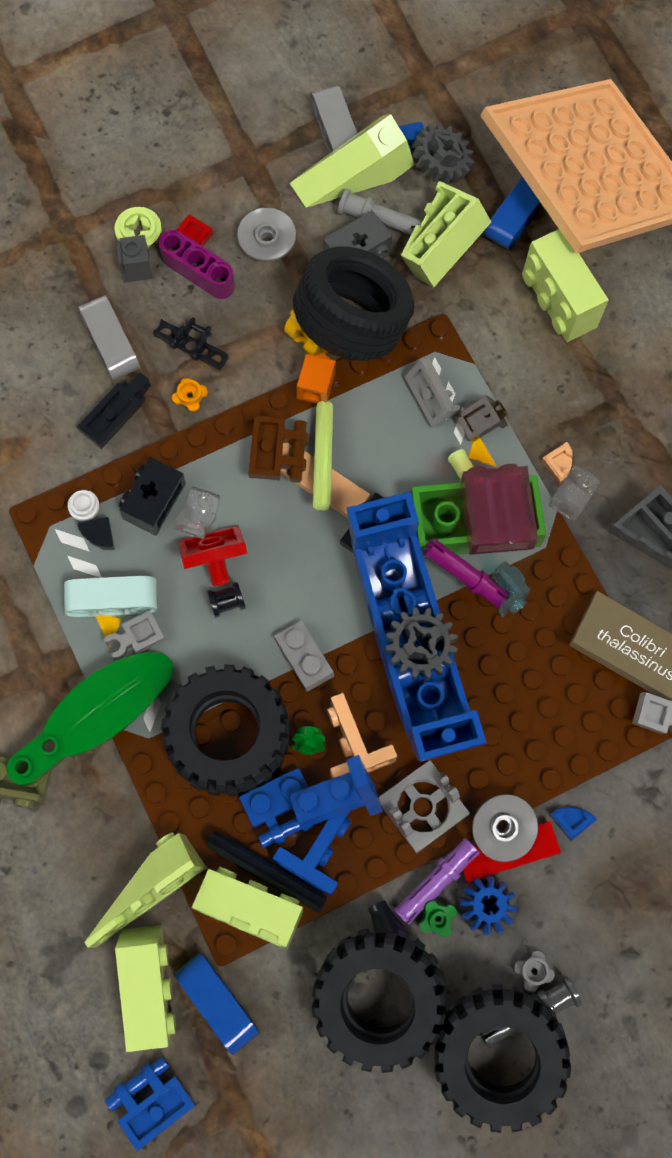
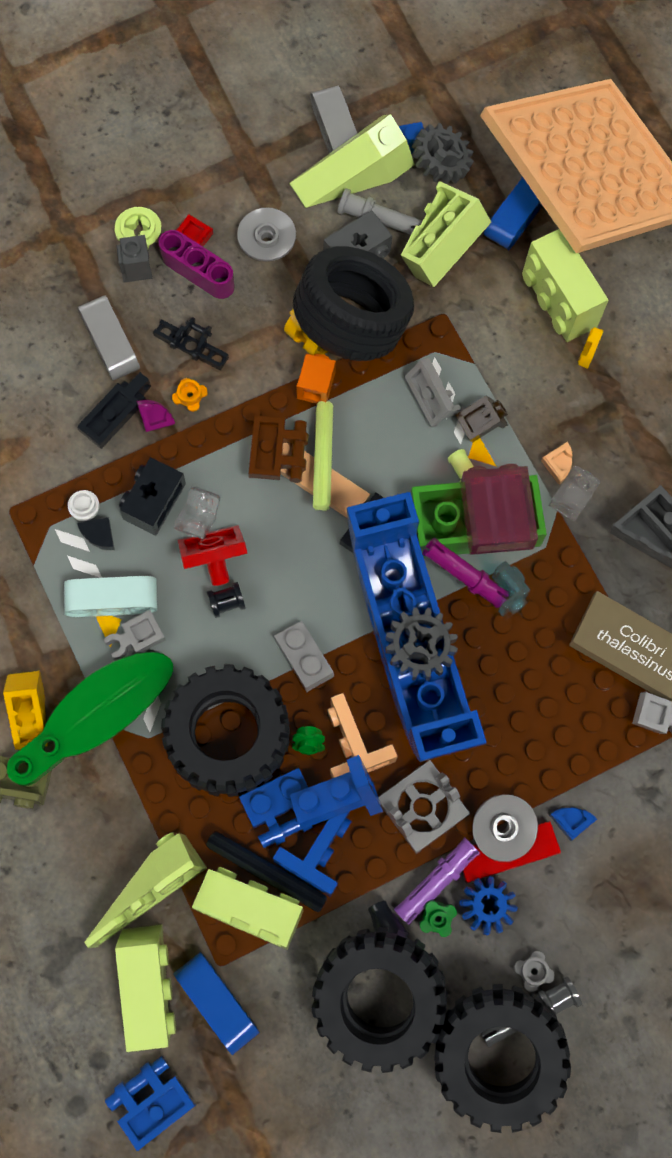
(25, 706): none -> yellow arch
(154, 415): none -> magenta tile
(590, 347): none -> yellow tile

